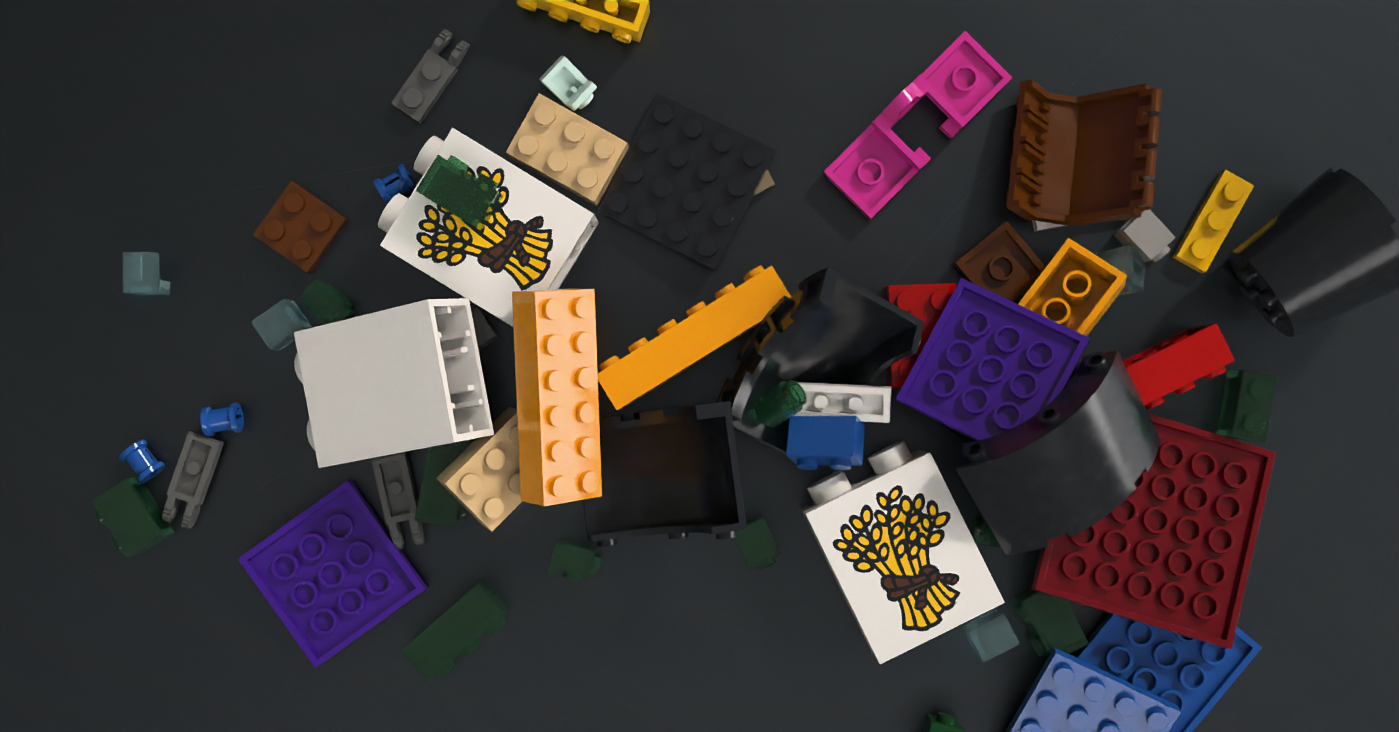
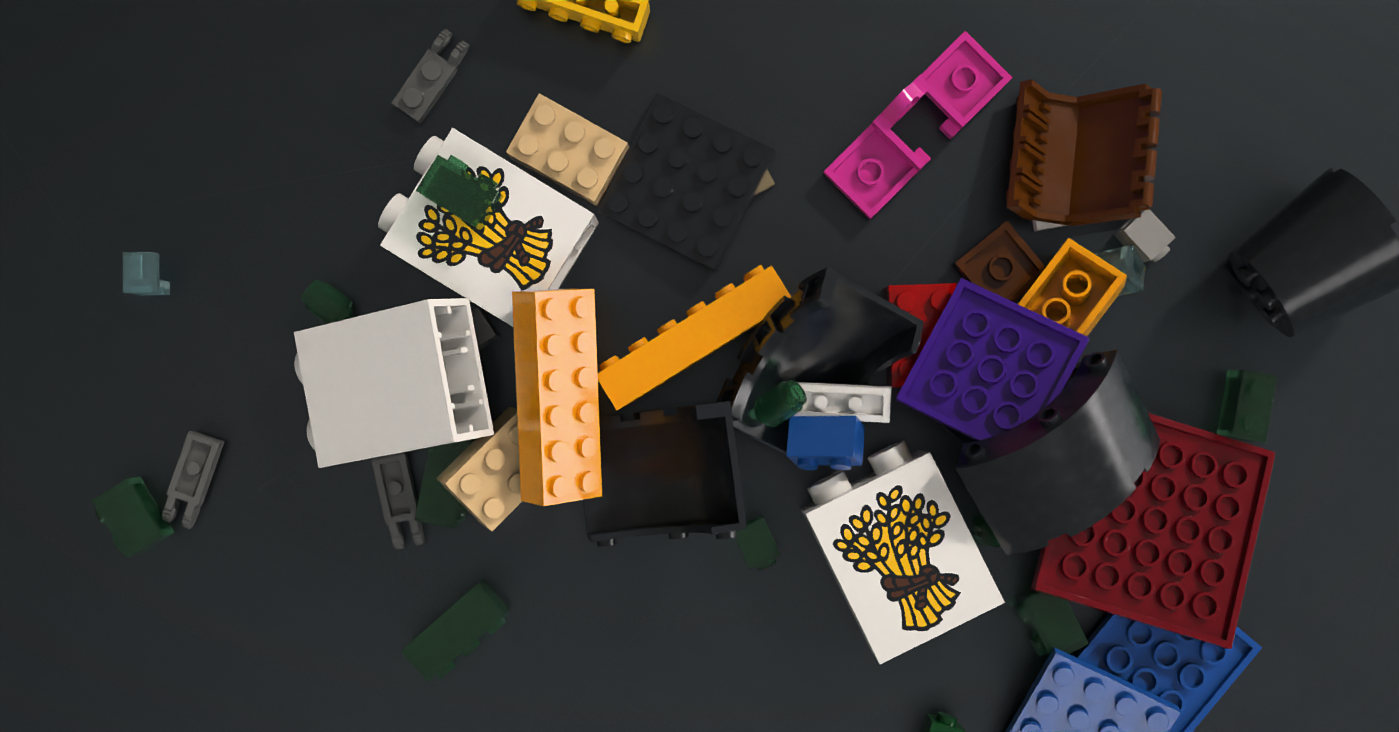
(142, 461): blue bush -> none
(222, 419): blue bush -> none
(279, 323): clear light blue panel -> none
(300, 227): reddish brown plate -> none
(332, 573): dark purple plate -> none
(395, 183): blue bush -> none
(568, 84): light aqua bracket -> none
(574, 560): clear green brick -> none
(990, 635): clear light blue panel -> none
(1178, 363): red brick -> none
(1213, 221): yellow plate -> none

